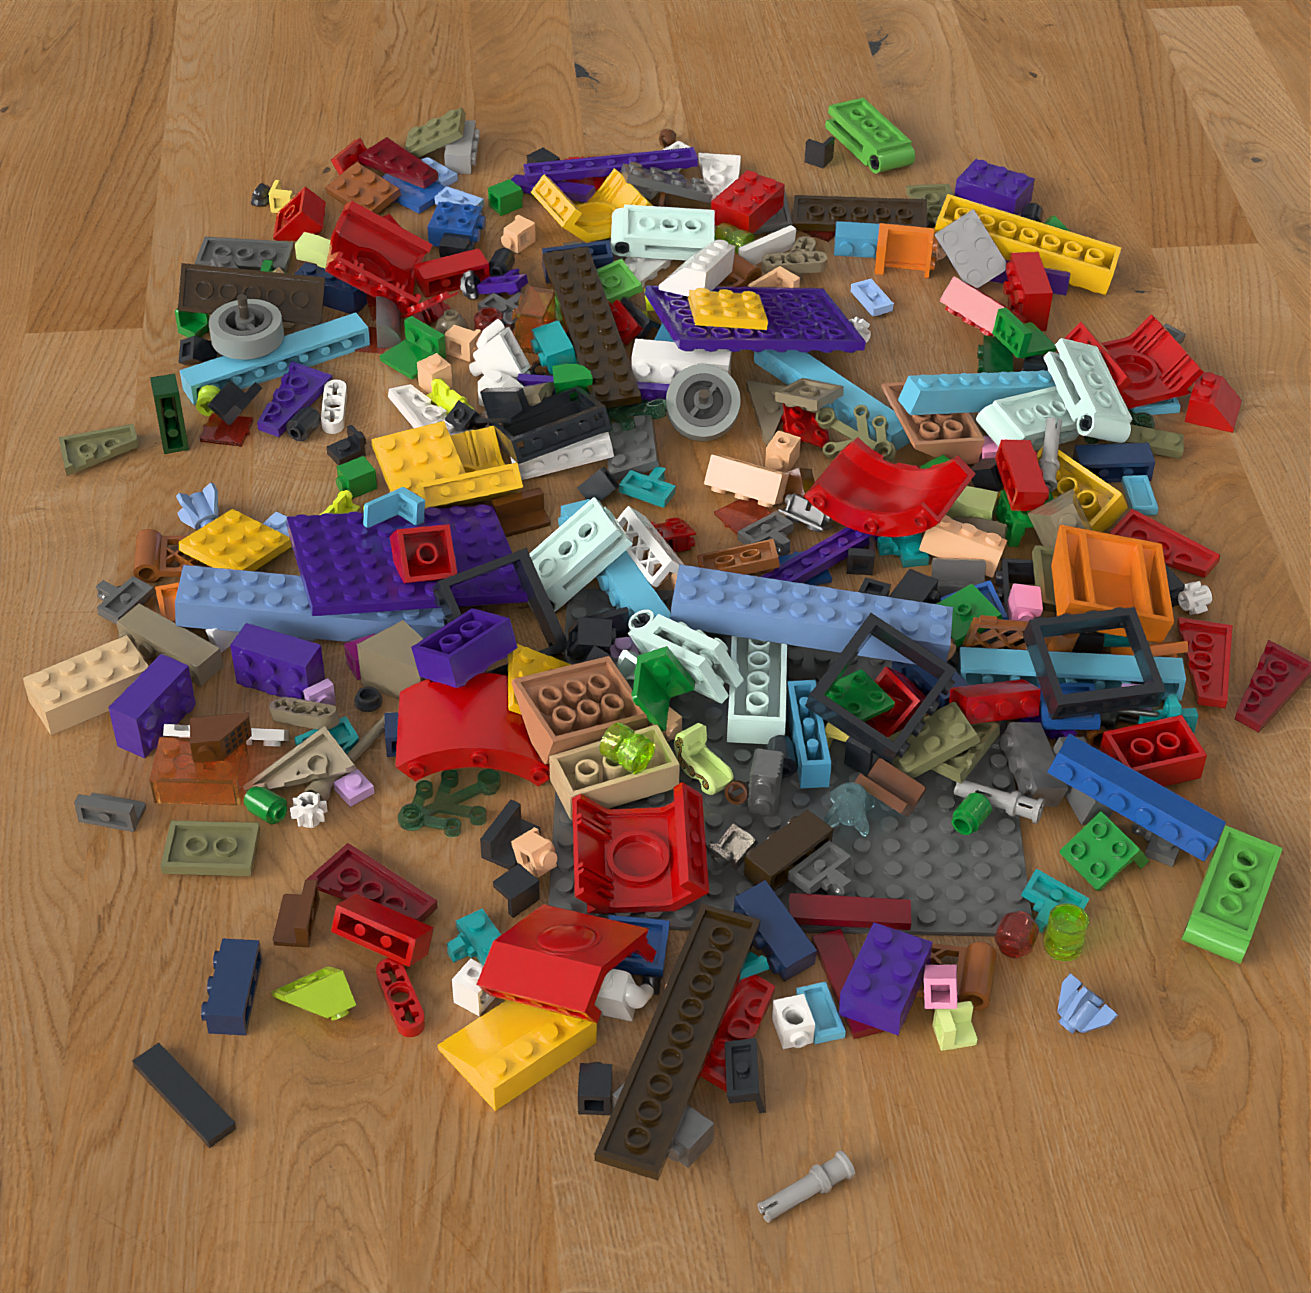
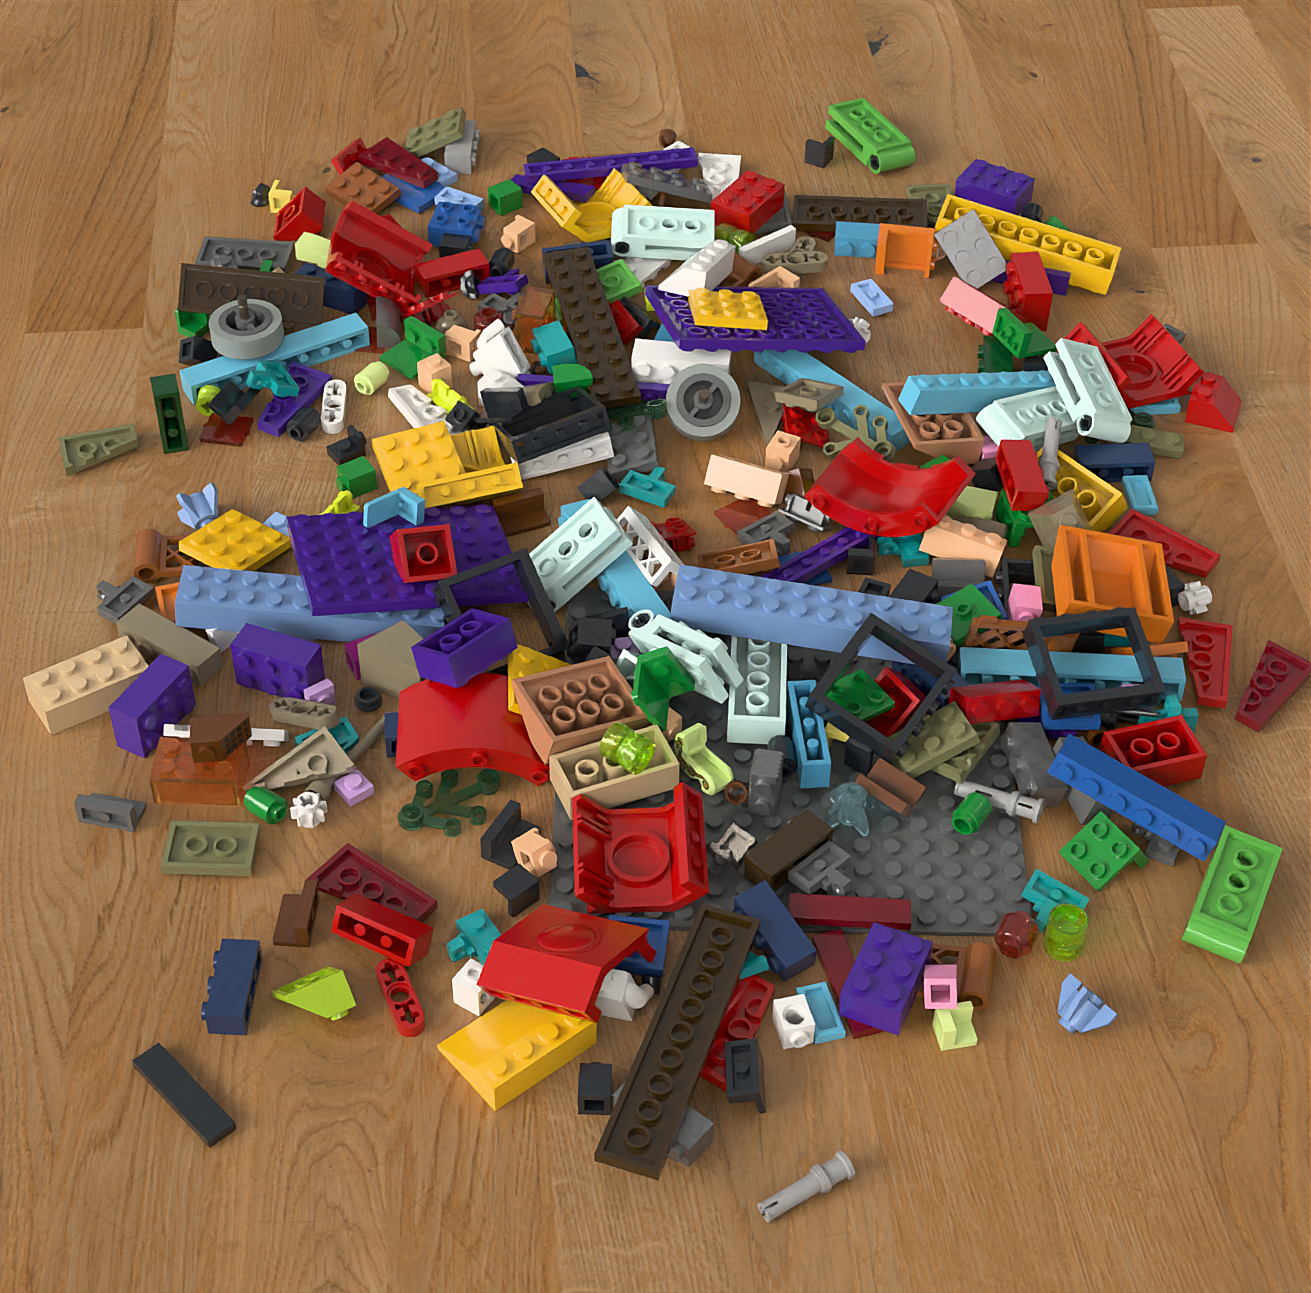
(272, 376): none -> teal hinge
(371, 378): none -> yellowish green brick

